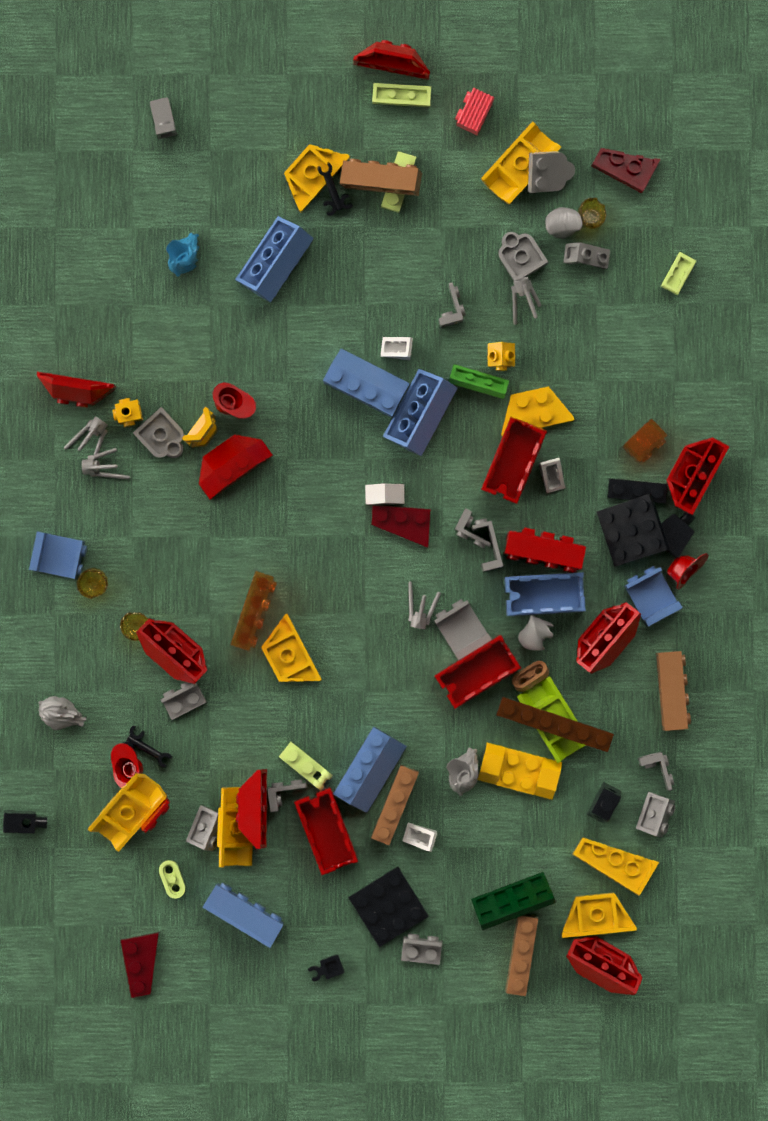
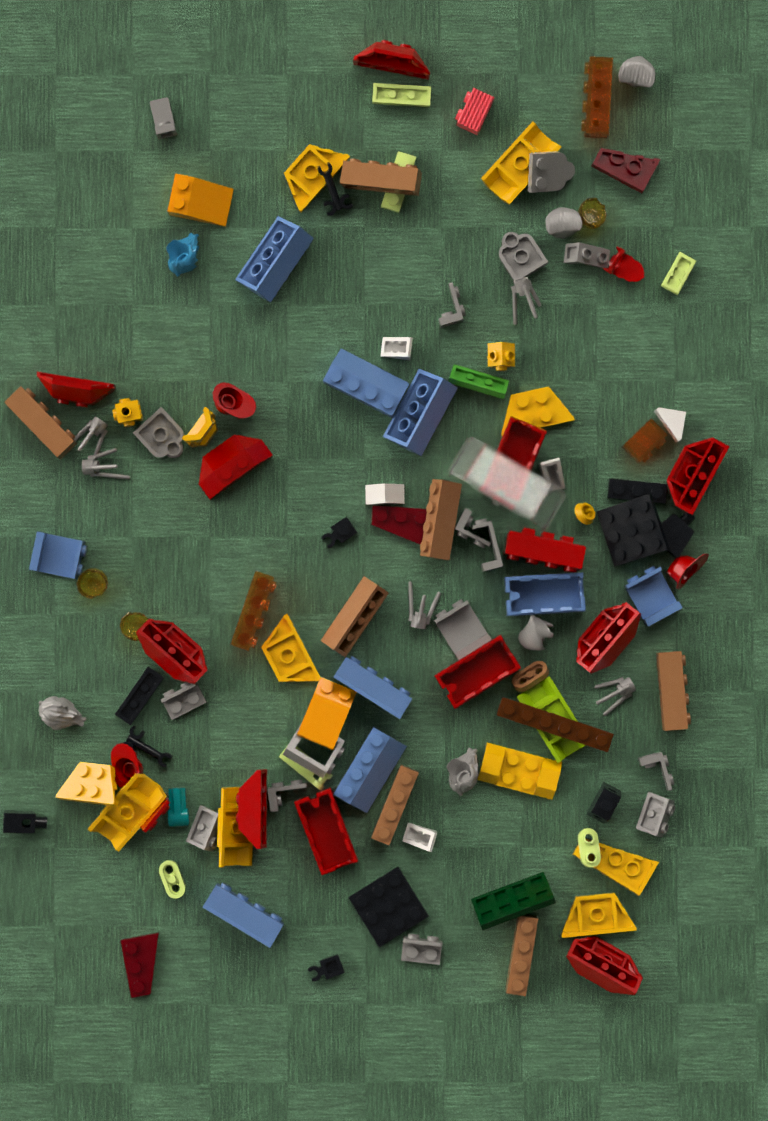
(37, 419): none -> medium nougat brick
(90, 784): none -> yellow wing
(139, 695): none -> black plate
(178, 812): none -> teal piece
(200, 200): none -> light orange slope
(309, 763): none -> light grey window
(326, 713): none -> light orange slope
(341, 530): none -> black plate
(354, 616): none -> medium nougat brick
(372, 687): none -> medium blue slope
(440, 519): none -> medium nougat brick
(507, 482): none -> clear piece
(585, 513): none -> yellow hat
(587, 848): none -> yellowish green plate
(597, 97): none -> clear orange brick
(624, 687): none -> light grey plant
(625, 267): none -> red piece
(637, 72): none -> light grey hair
(673, 421): none -> white slope

